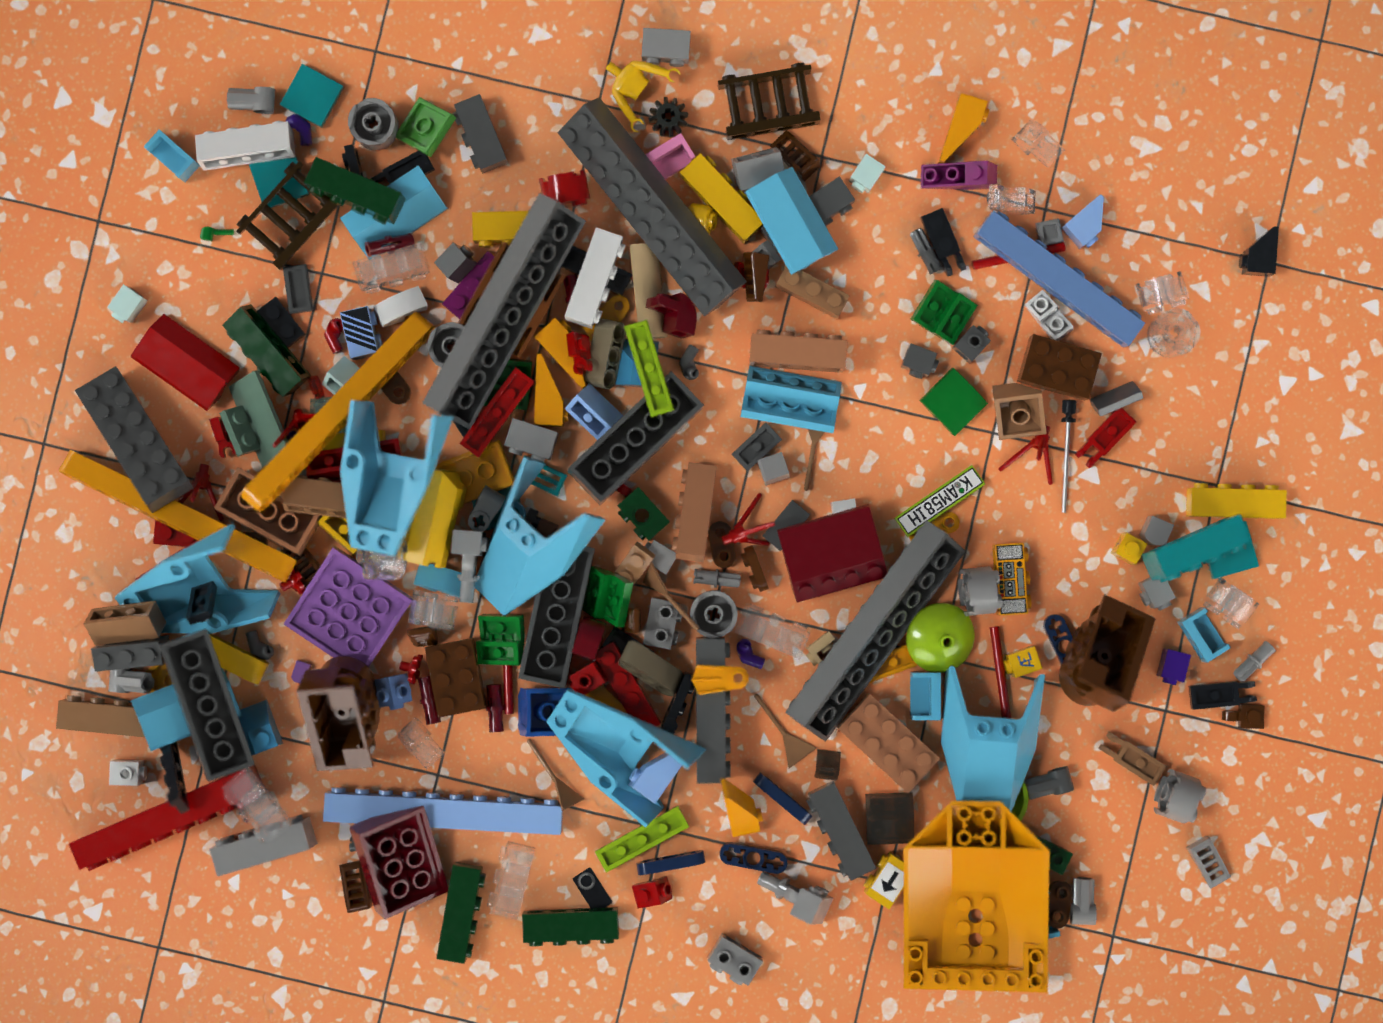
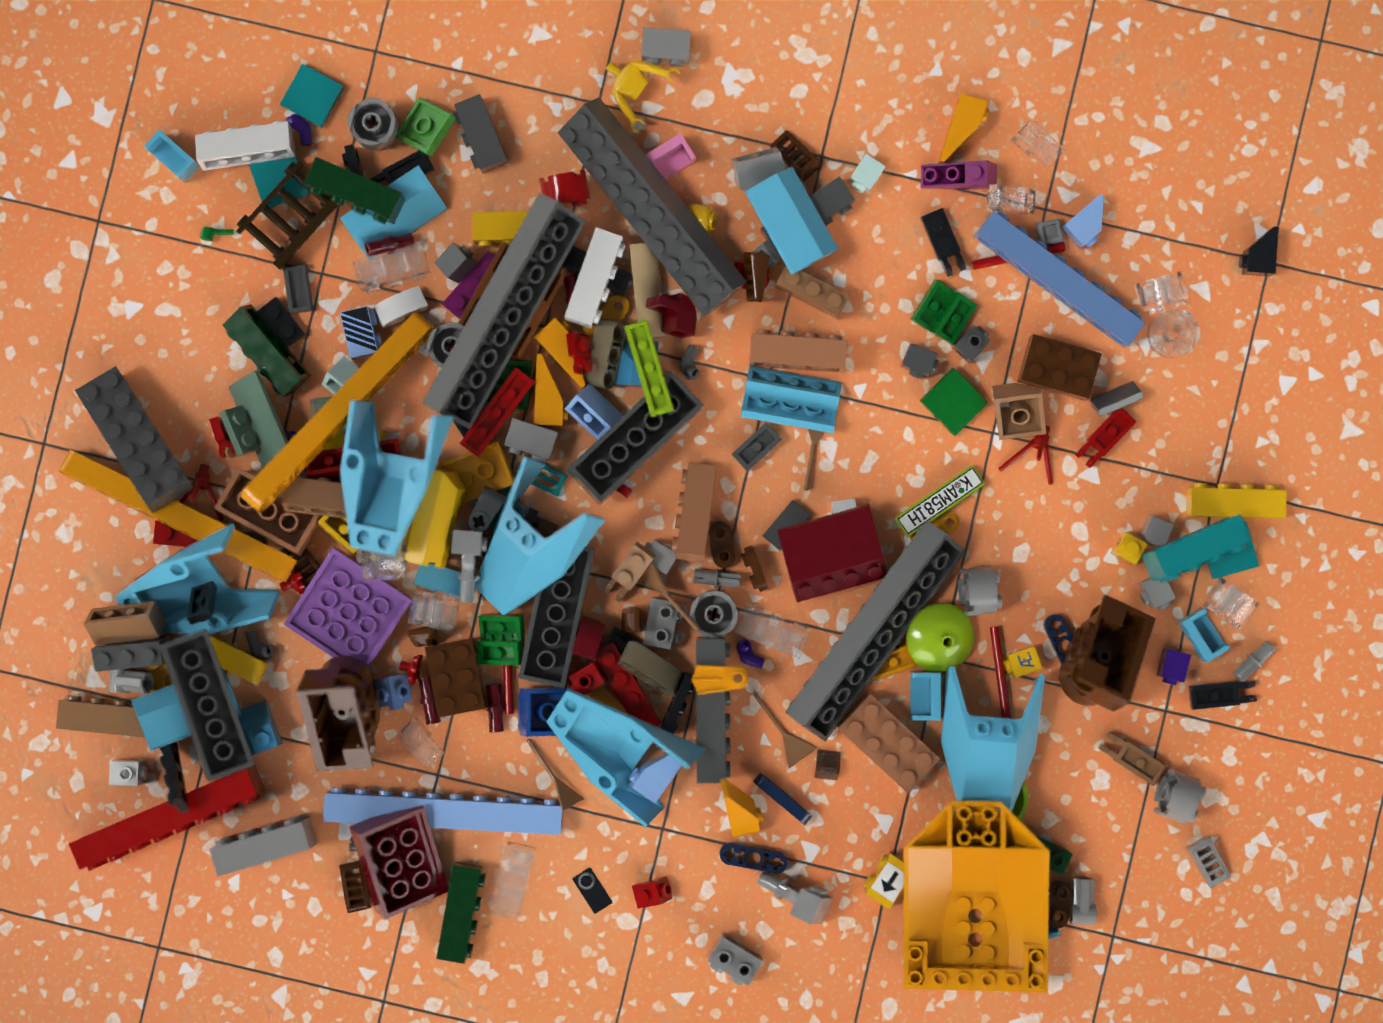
(126, 304): light aqua brick -> none
(184, 362): red slope -> none
(257, 806): clear brick -> none
(258, 100): light grey piece -> none
(299, 420): red plant -> none
(299, 669): medium lavender piece -> none
(316, 387): clear red tile -> none
(332, 335): red arm -> none
(397, 382): reddish brown plate -> none
(570, 925): dark green brick -> none
(608, 596): green slope -> none
(636, 501): dark green brick -> none
(641, 839): lime plate -> none
(670, 862): dark blue beam -> none
(675, 122): pearl dark grey gear -> none
(717, 192): yellow brick -> none
(739, 534): red plant -> none
(773, 468): light grey piece -> none
(783, 120): dark brown fence -> none
(822, 644): tan bracket -> none
(841, 830): dark grey brick -> none
(889, 818): clear smoke slope -> none
(925, 251): dark grey axle -> none
(1010, 563): brick -> none
(1048, 316): white slope -> none
(1054, 782): dark grey piece -> none
(1068, 408): flat silver piece -> none
(1248, 716): reddish brown plate -> none

